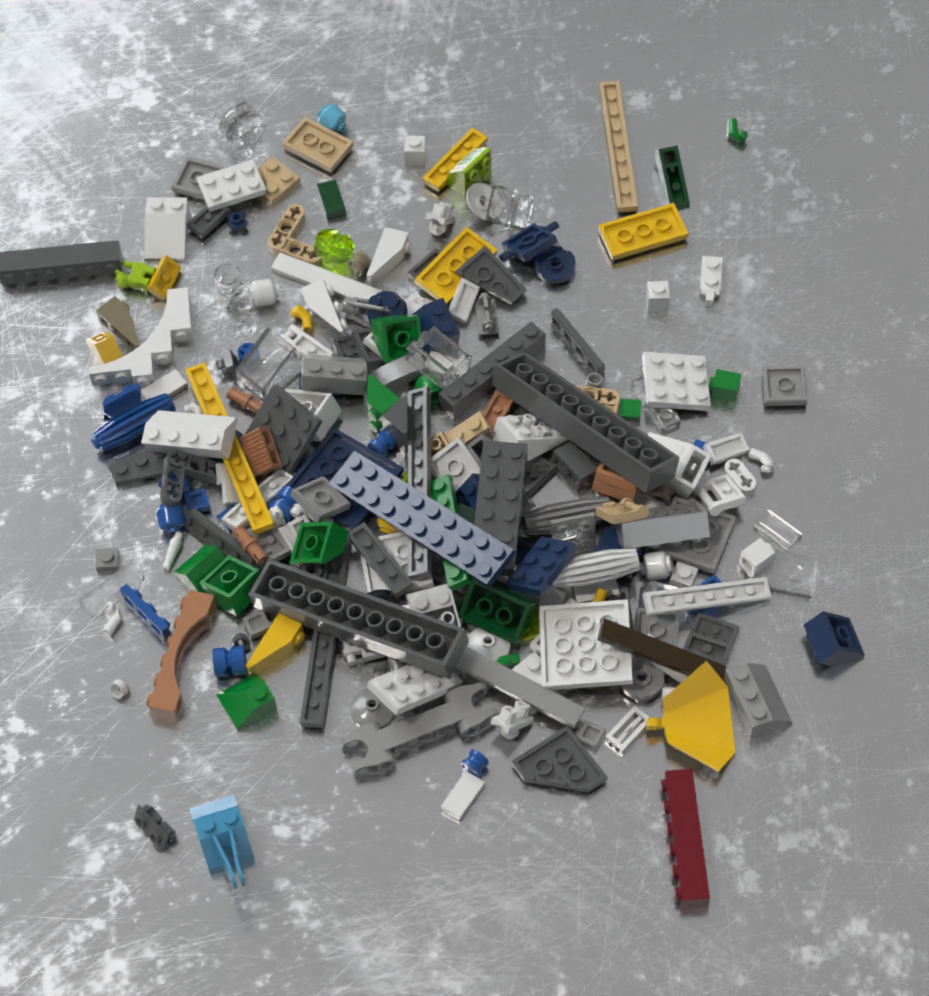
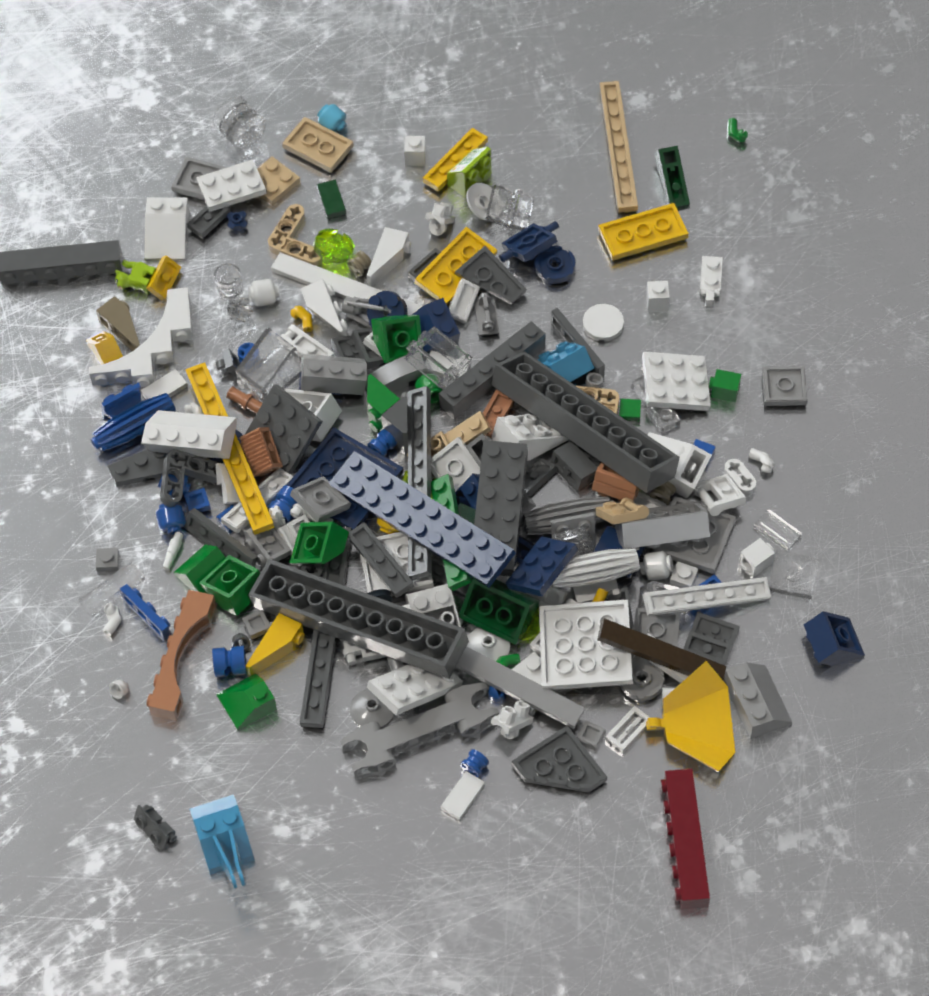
(250, 544): nougat pin -> none
(494, 696): none -> blue hinge
(567, 360): none -> dark azure slope
(603, 322): none -> white tile
(727, 448): white tile -> none

